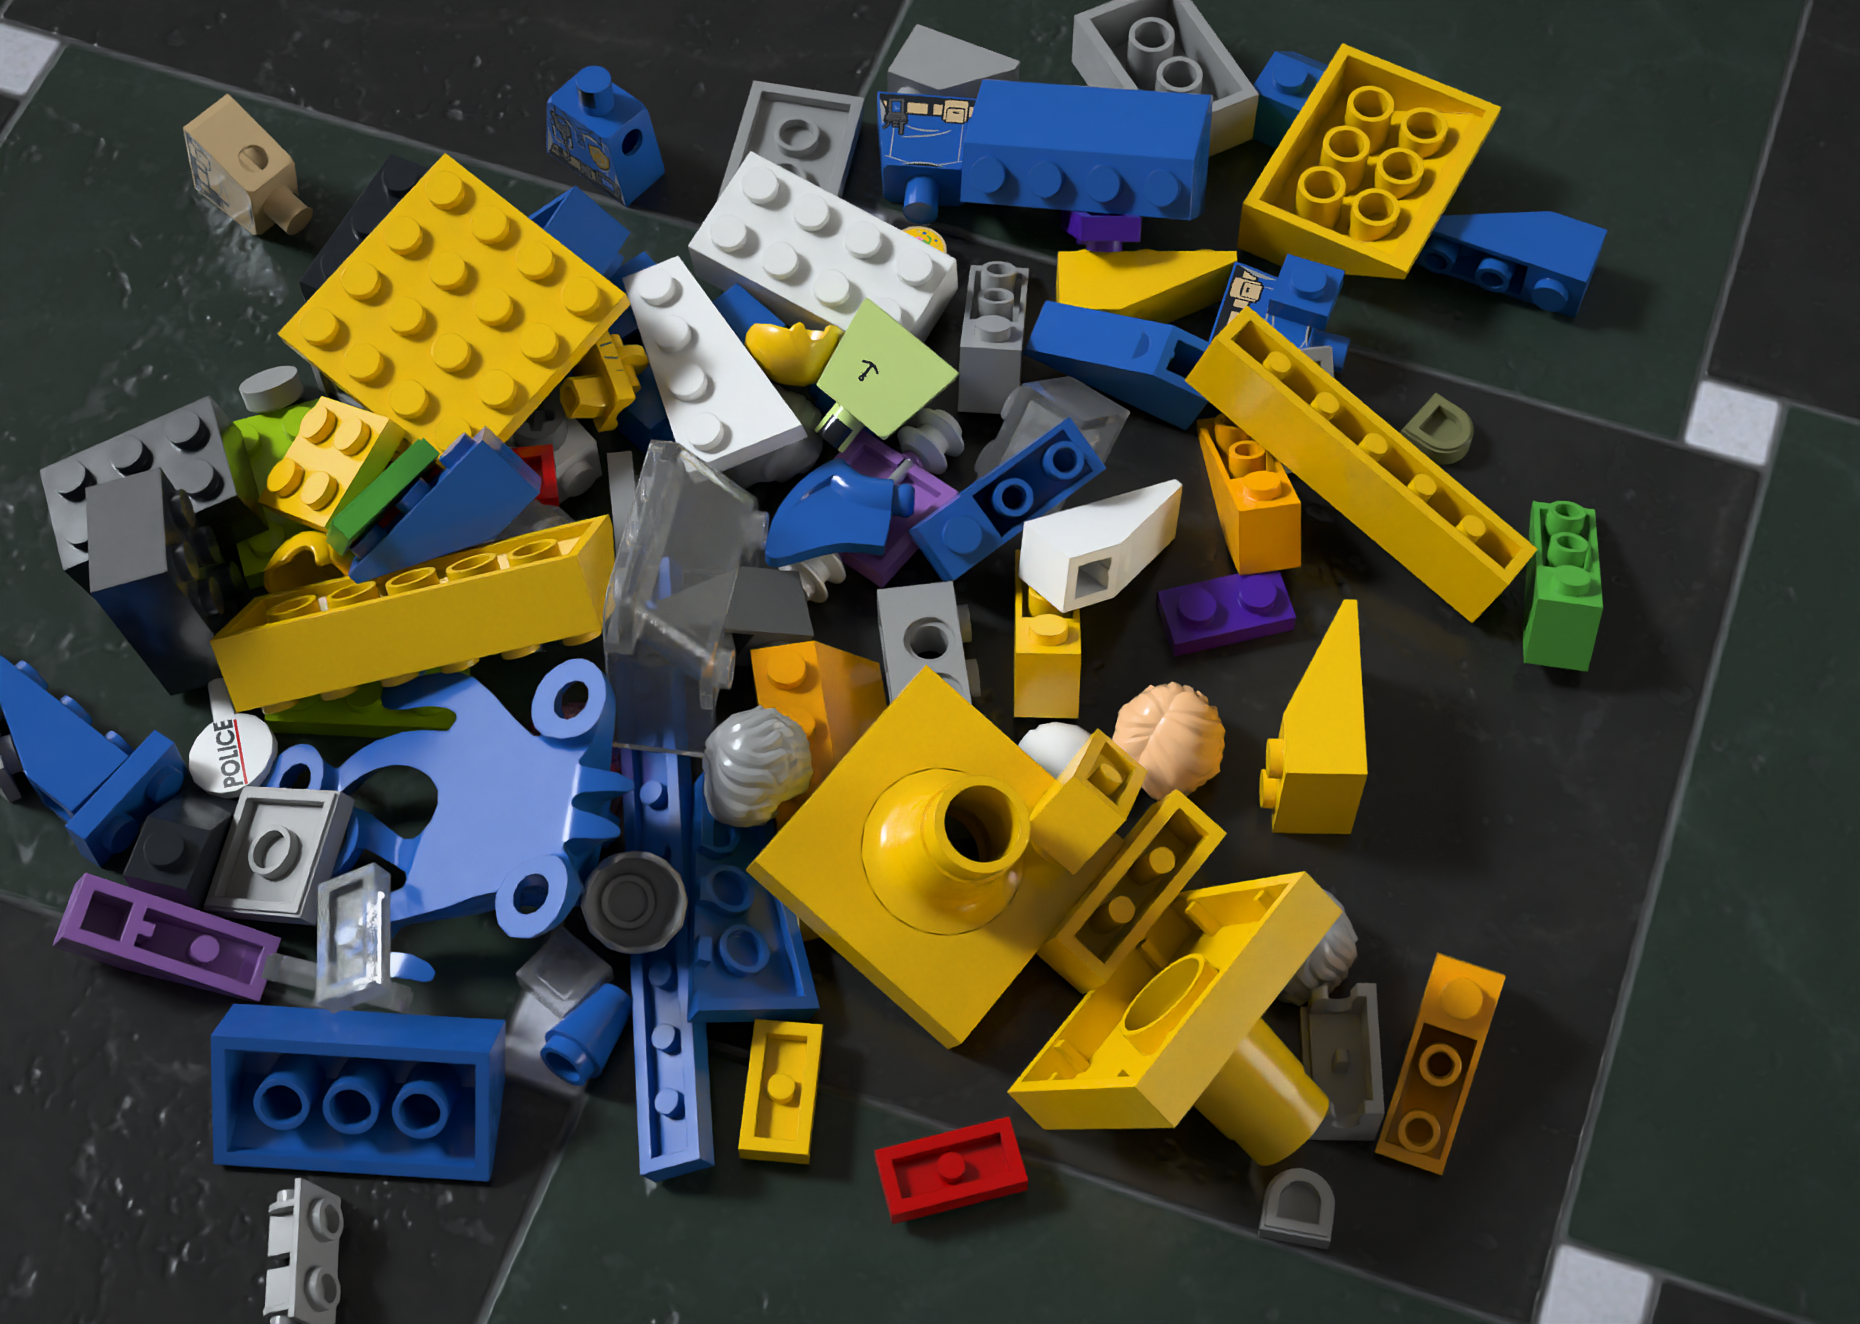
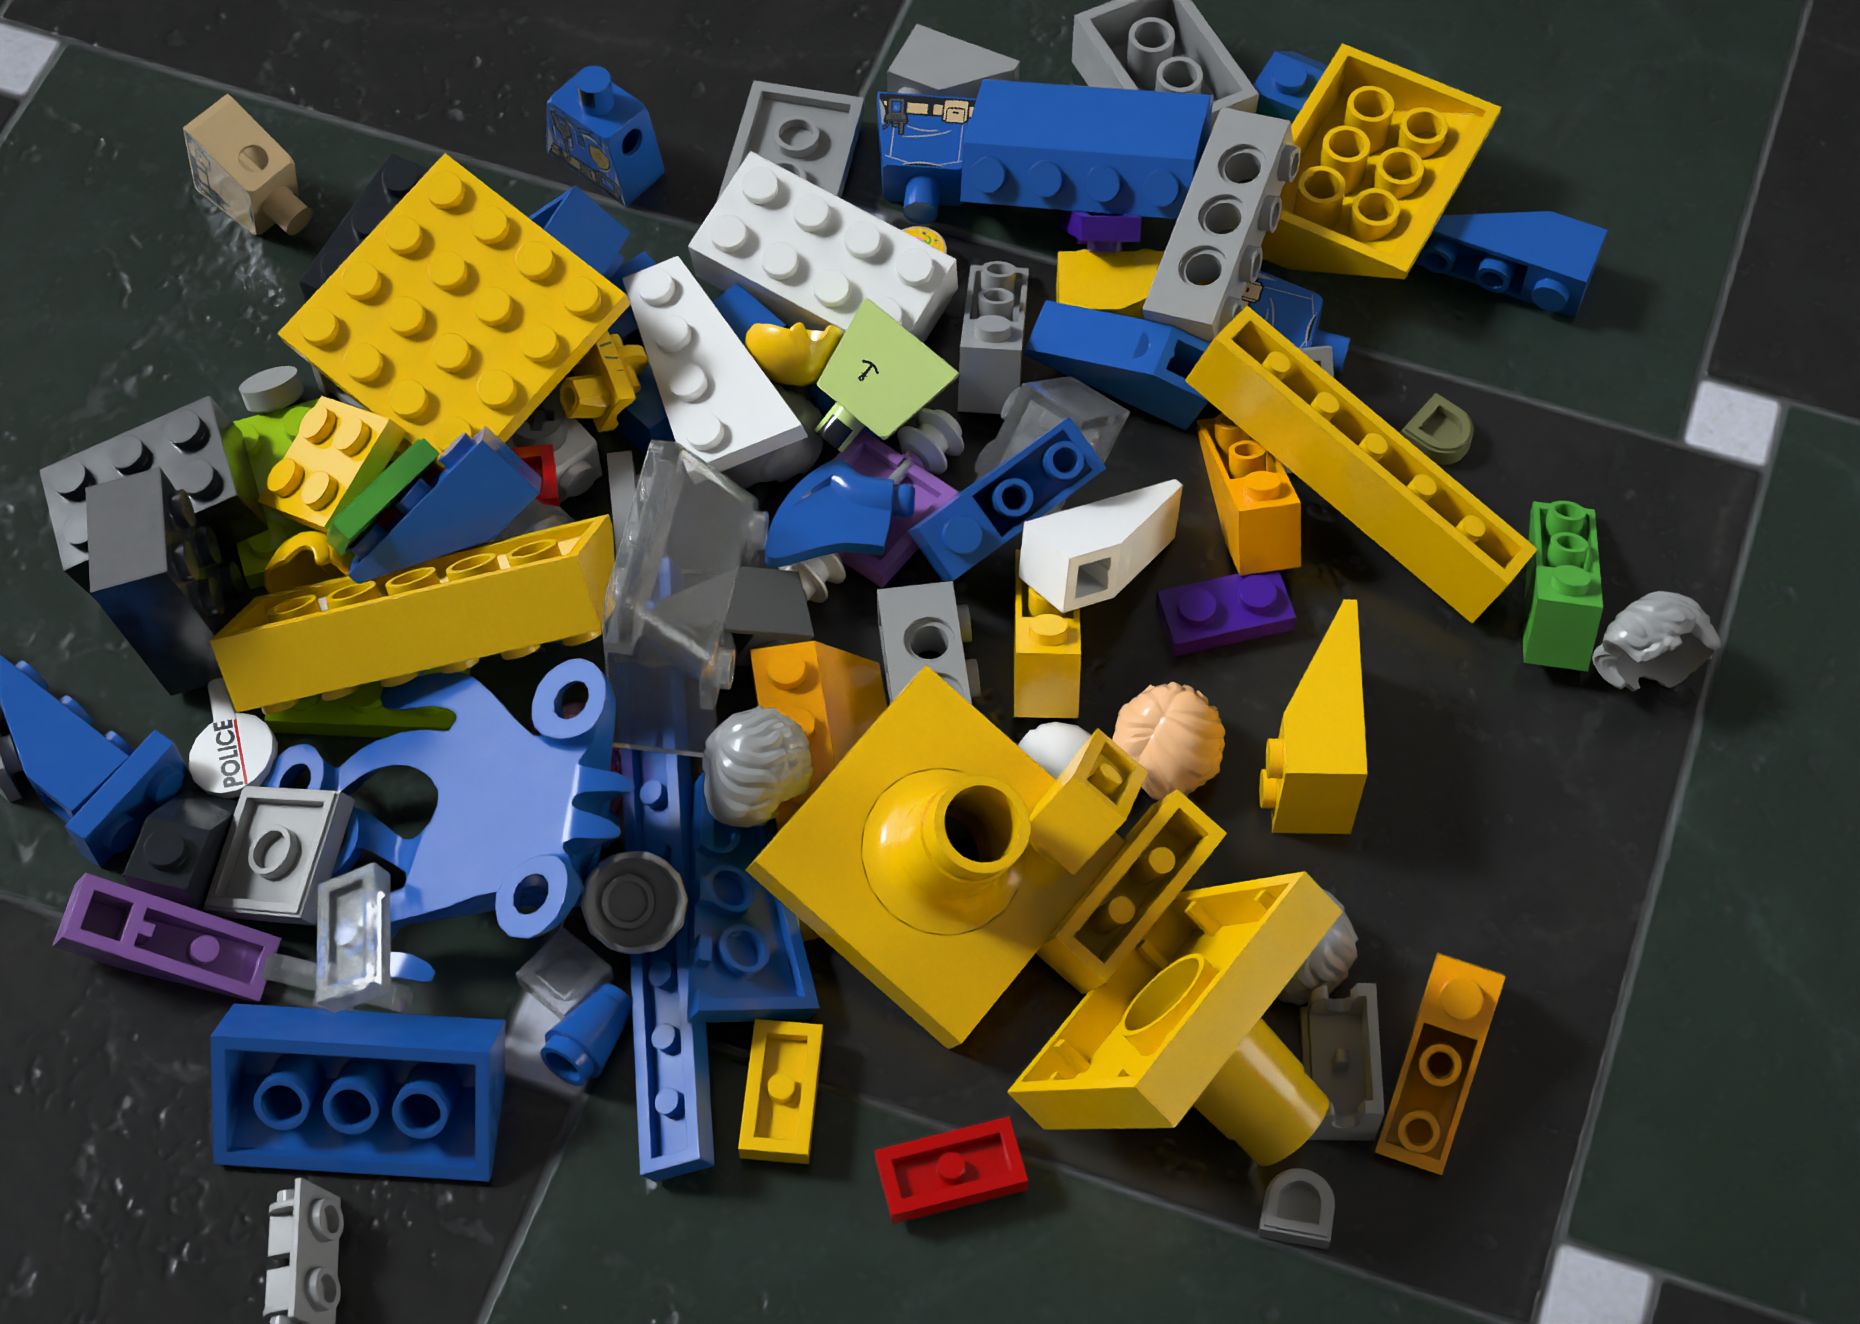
(1238, 149): none -> light grey brick
(1306, 292): blue plate -> none
(1656, 639): none -> light grey hair

